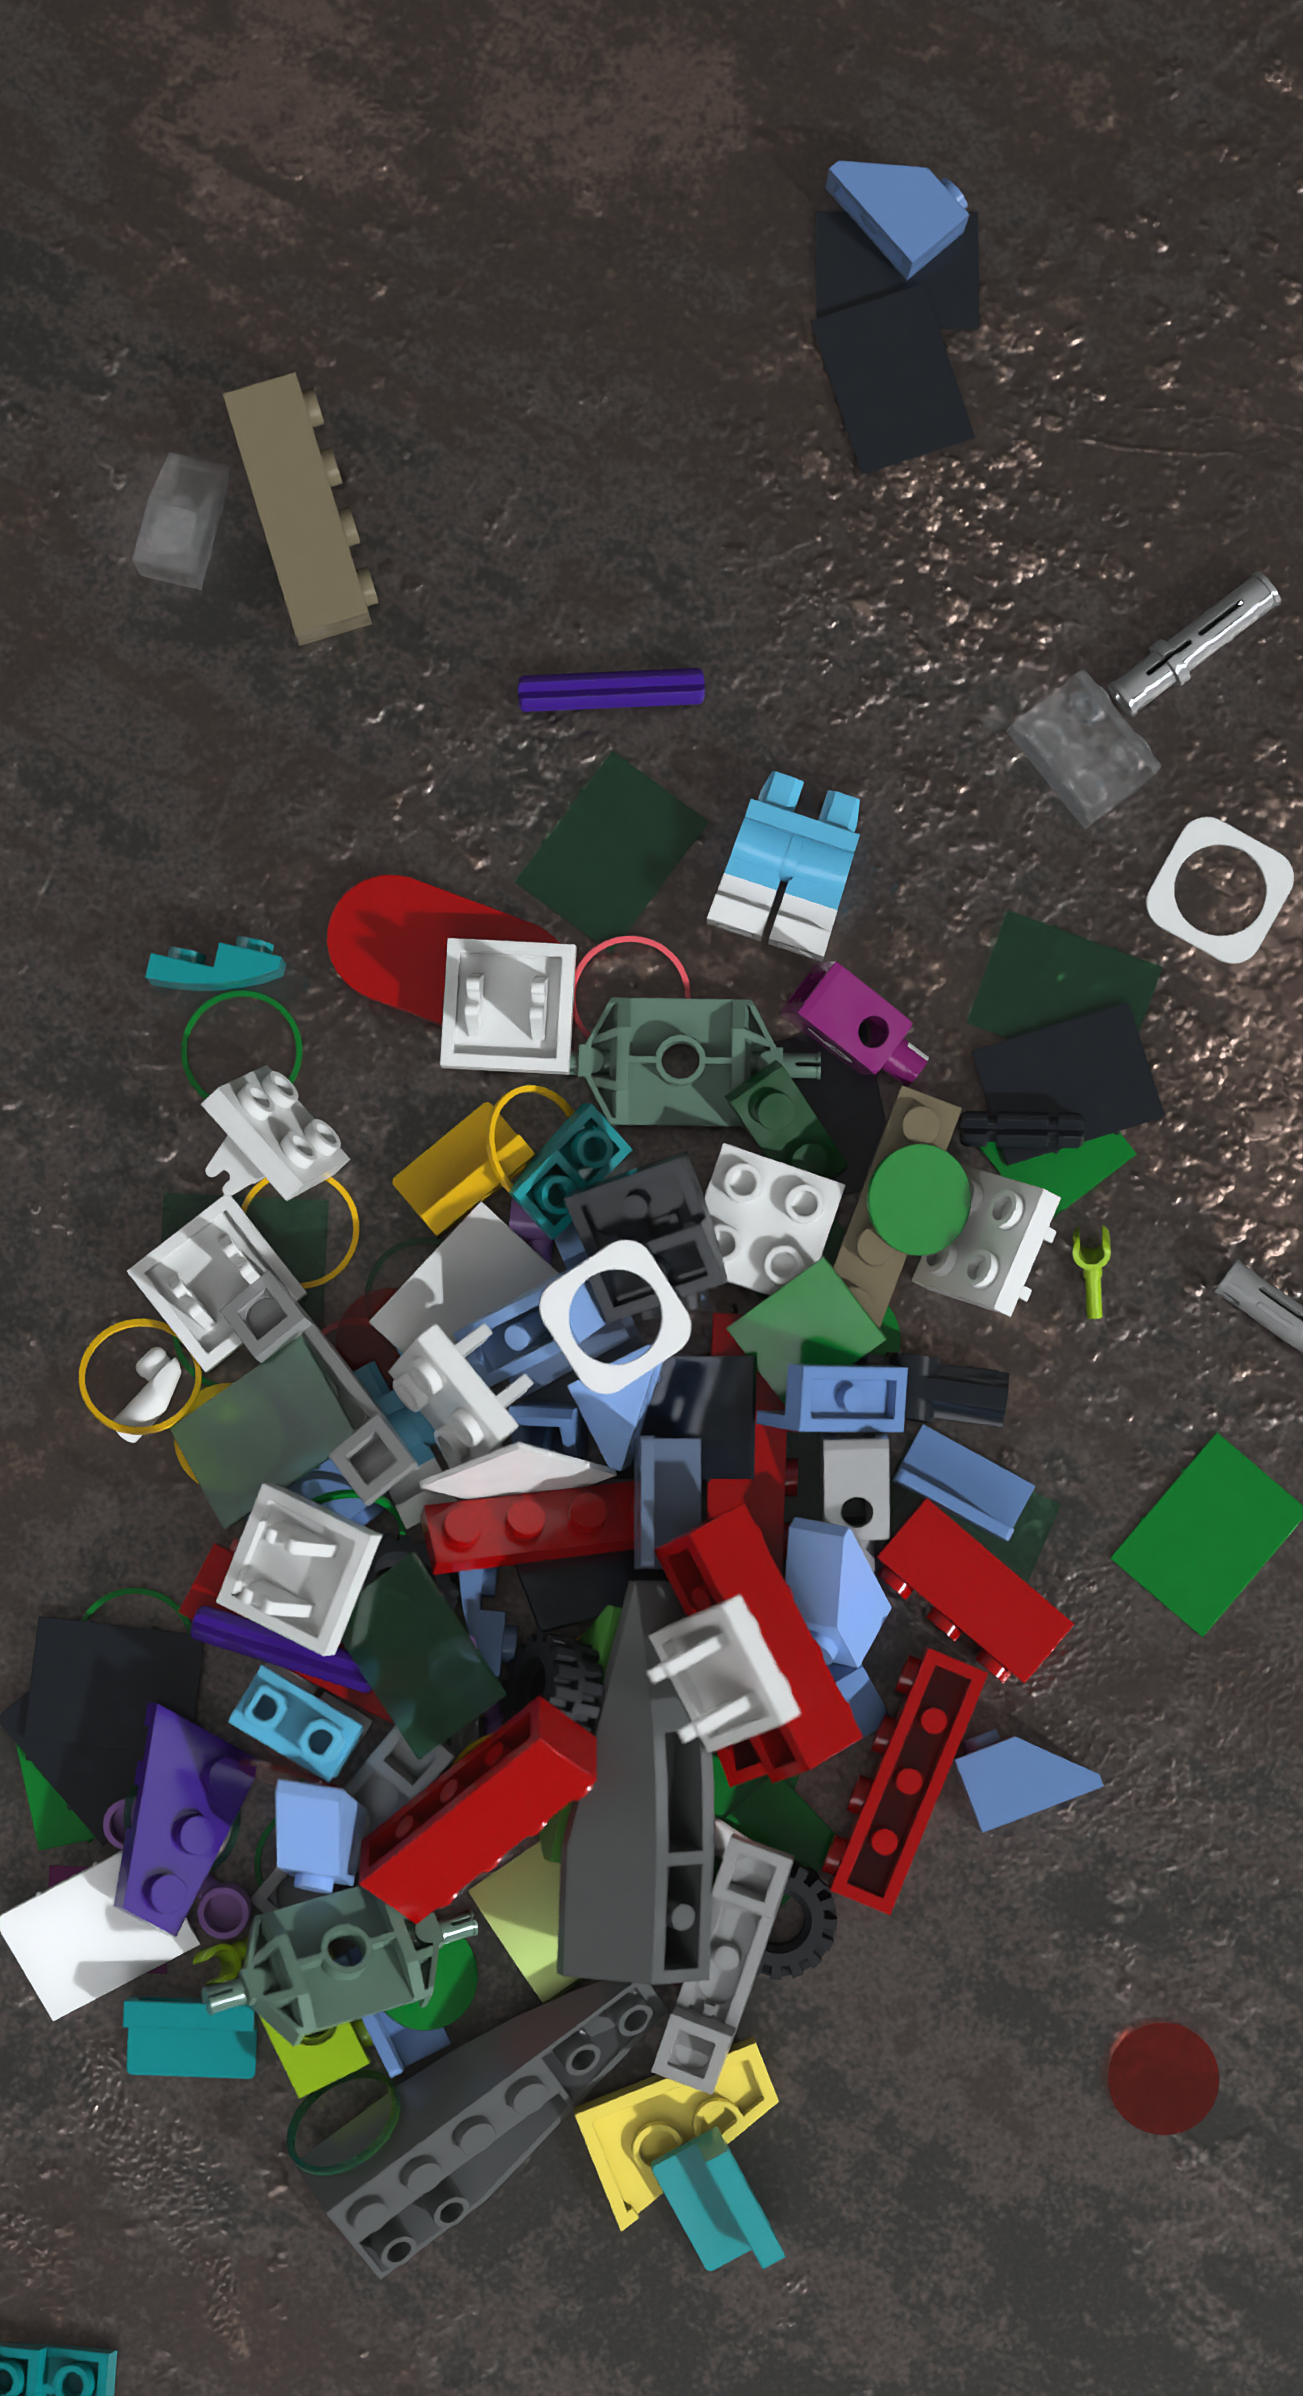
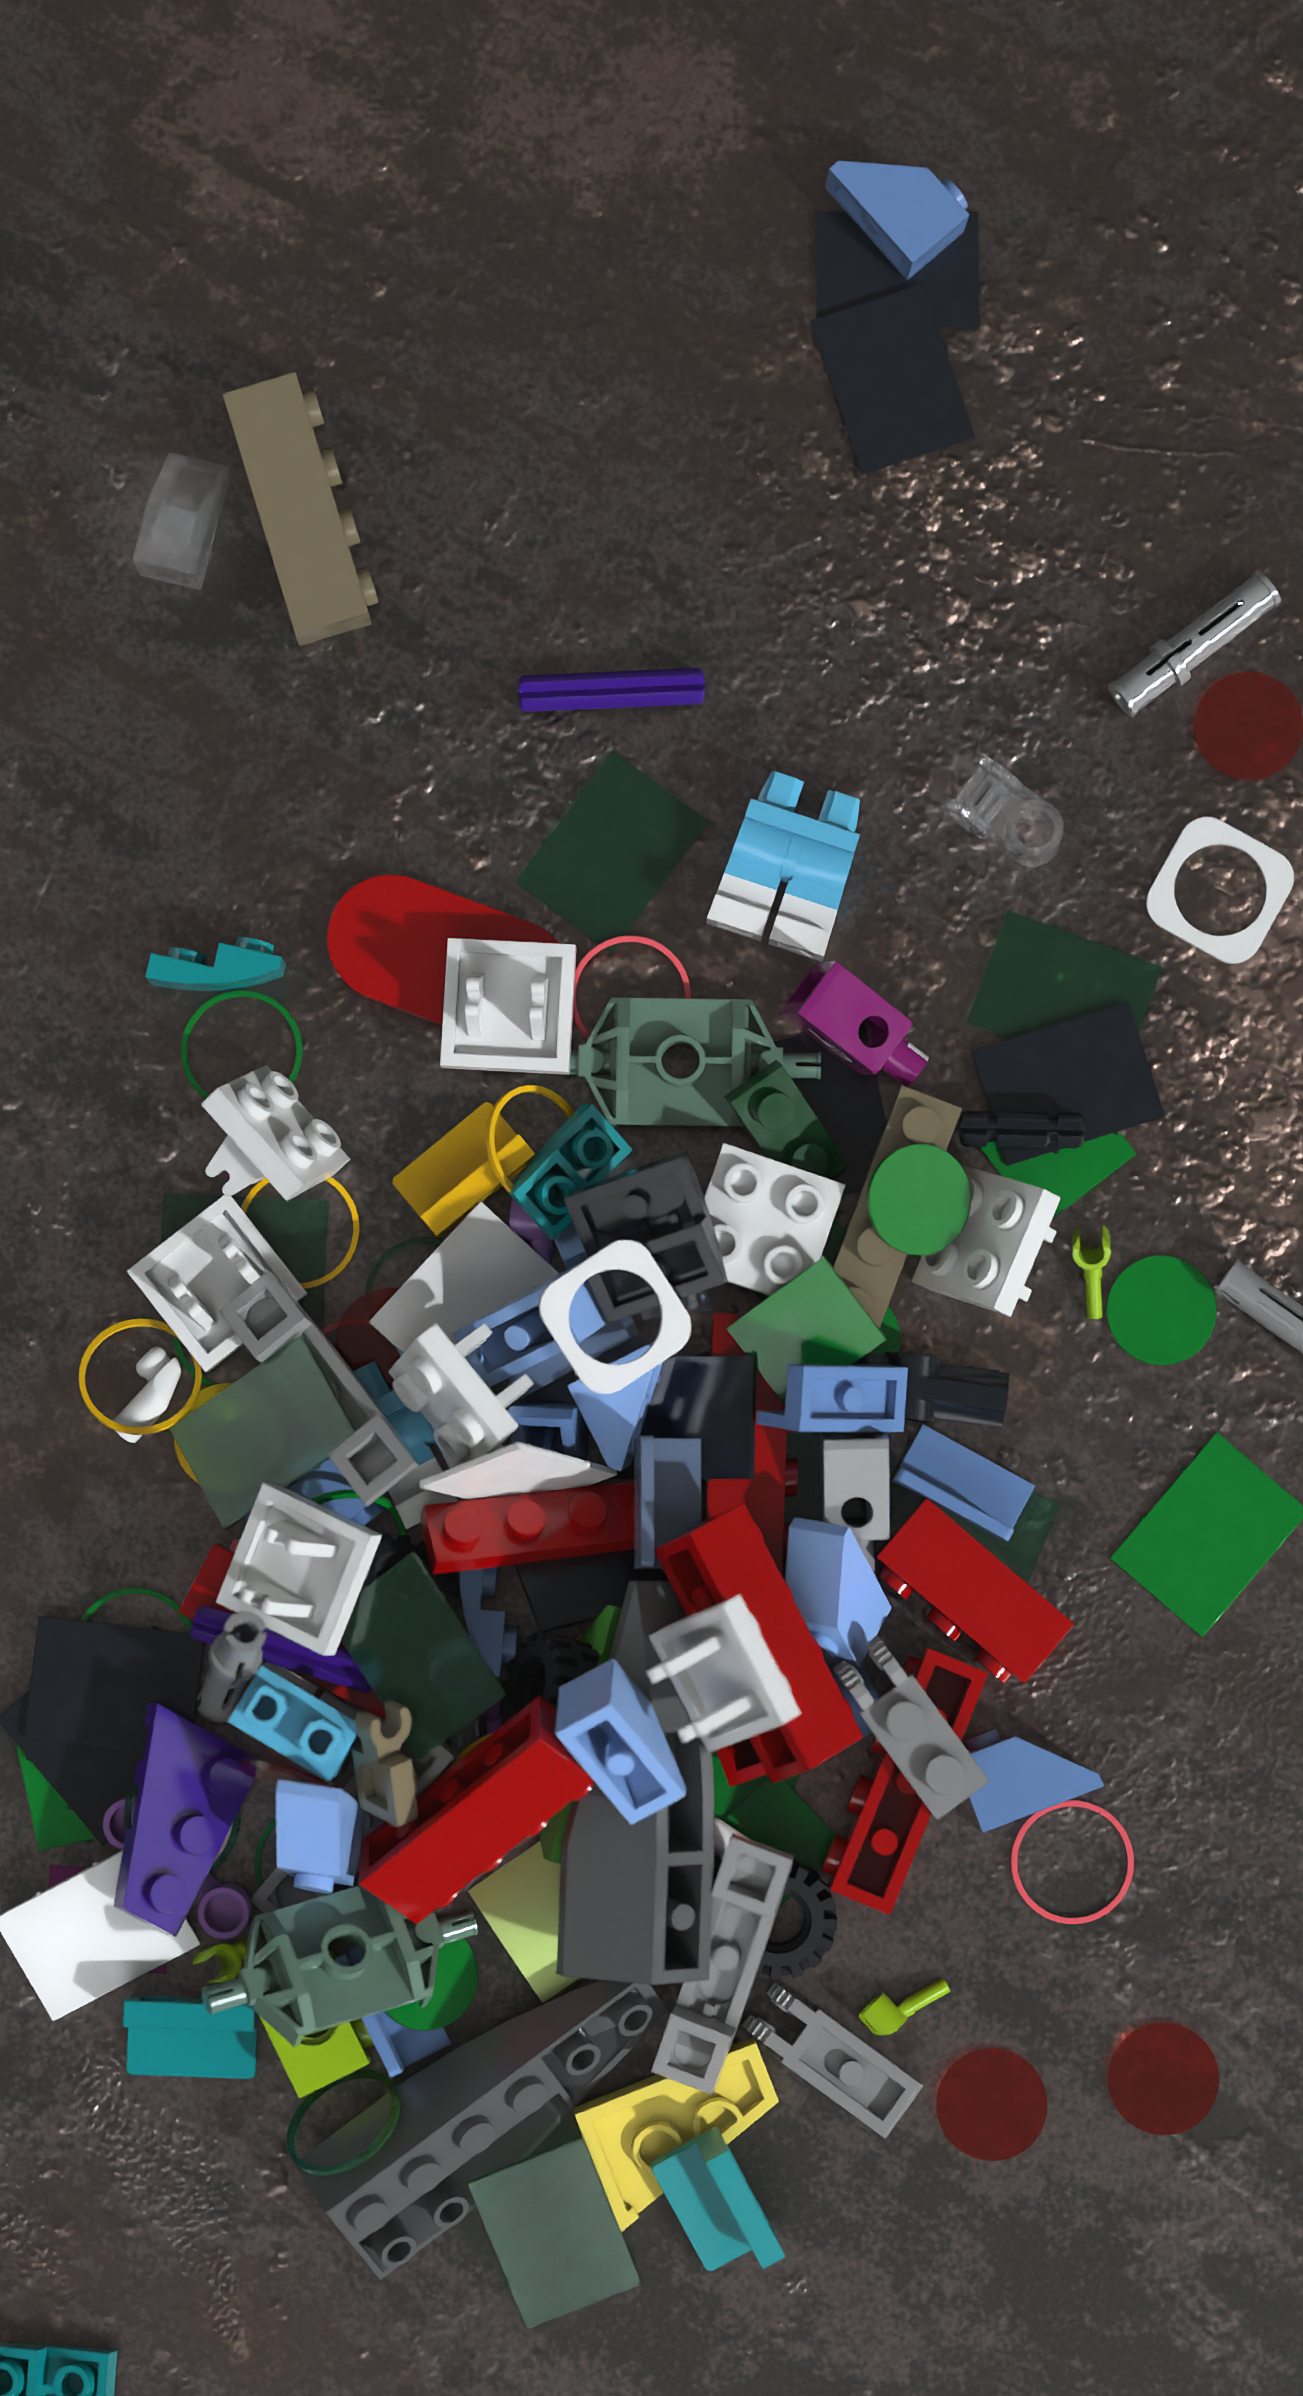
(232, 1665): none -> light grey pin
(383, 1775): none -> dark tan plate
(554, 2232): none -> clear green window
(618, 1741): none -> light blue slope
(839, 2063): none -> light grey hinge
(885, 2018): none -> lime hand
(915, 1734): none -> light grey hinge
(991, 2104): none -> clear red piece
(1002, 811): none -> clear piece
(1070, 1920): none -> coral piece
(1084, 749): clear bracket -> none
(1161, 1310): none -> green piece
(1248, 726): none -> clear red piece

